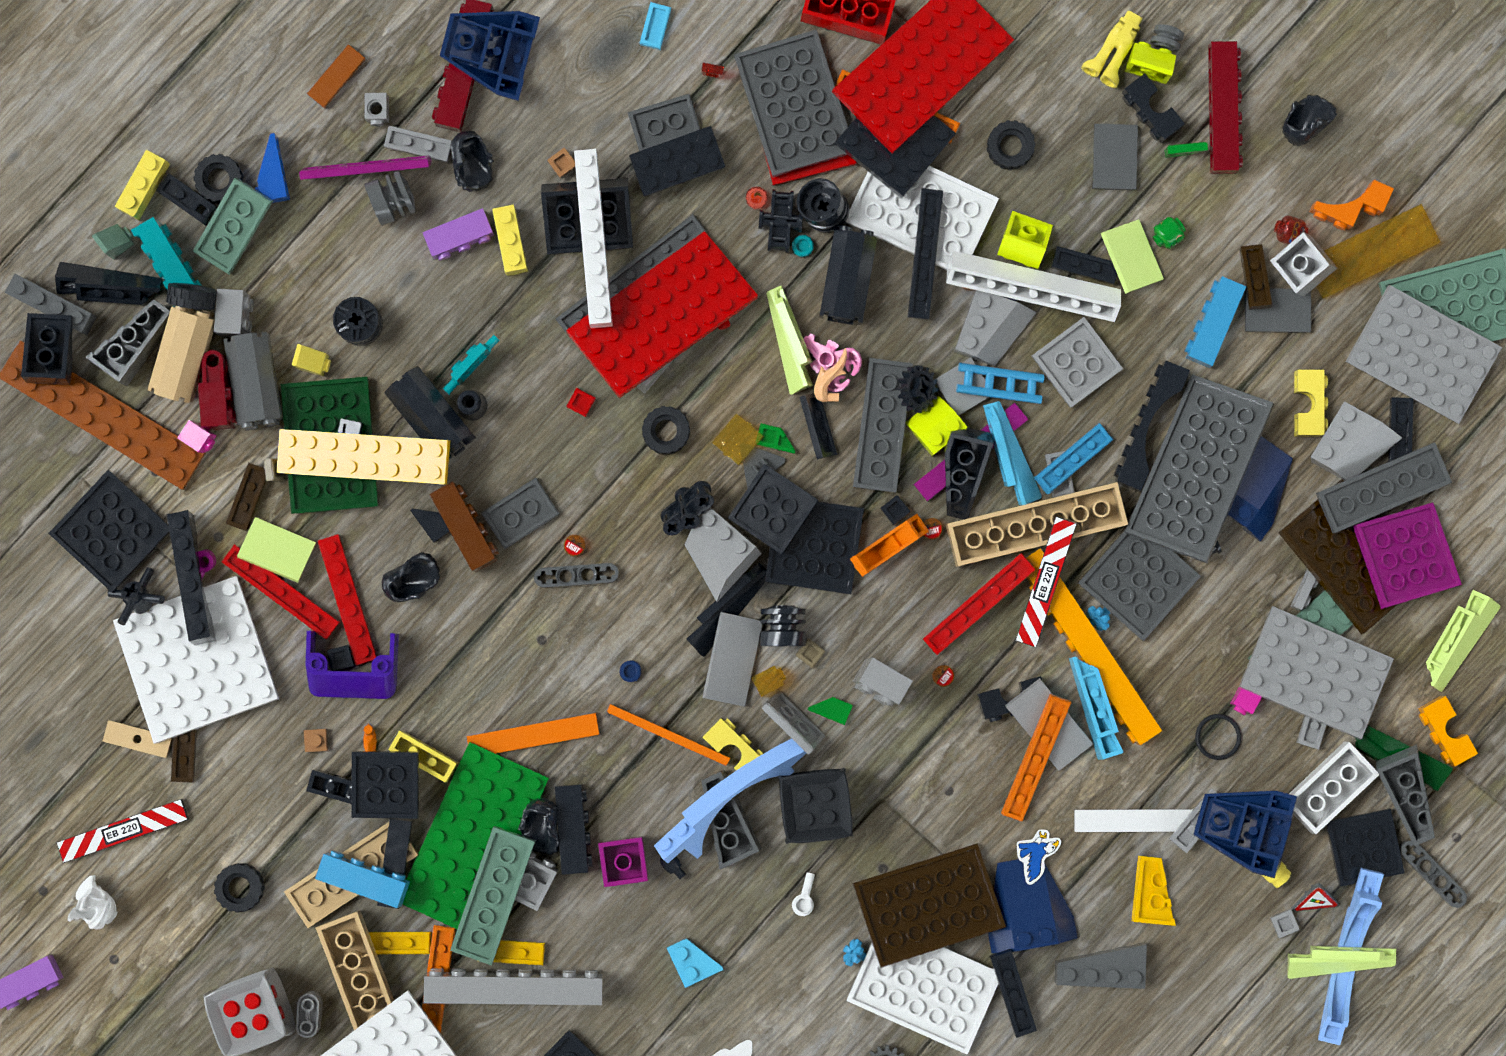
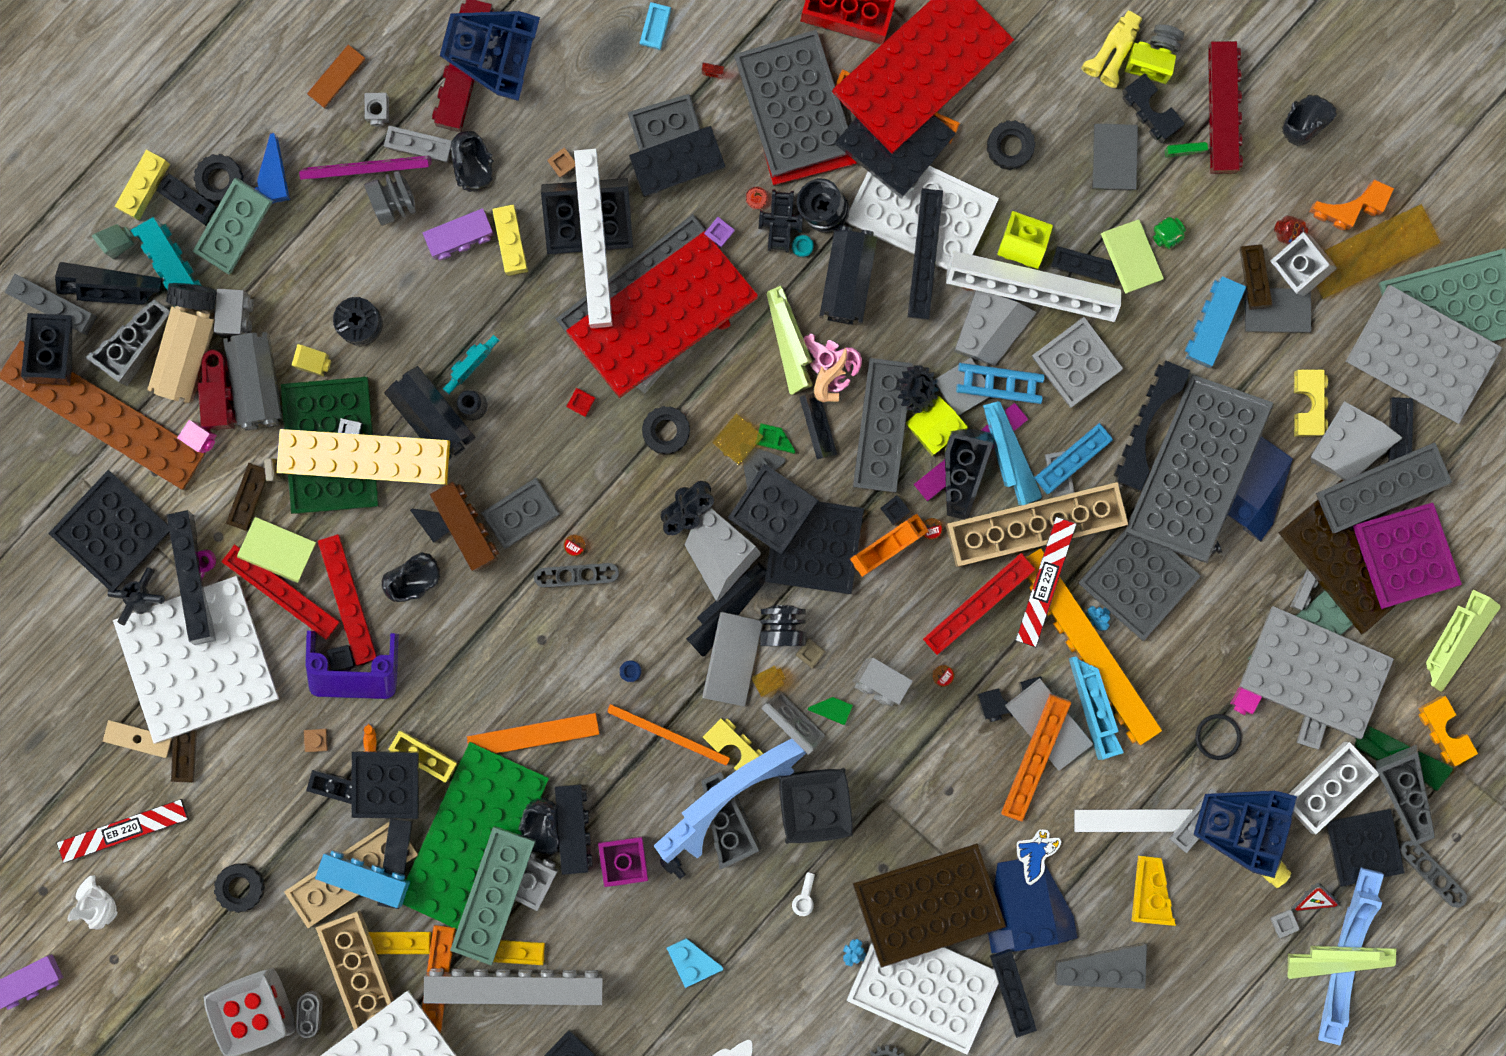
(719, 232): none -> medium lavender plate

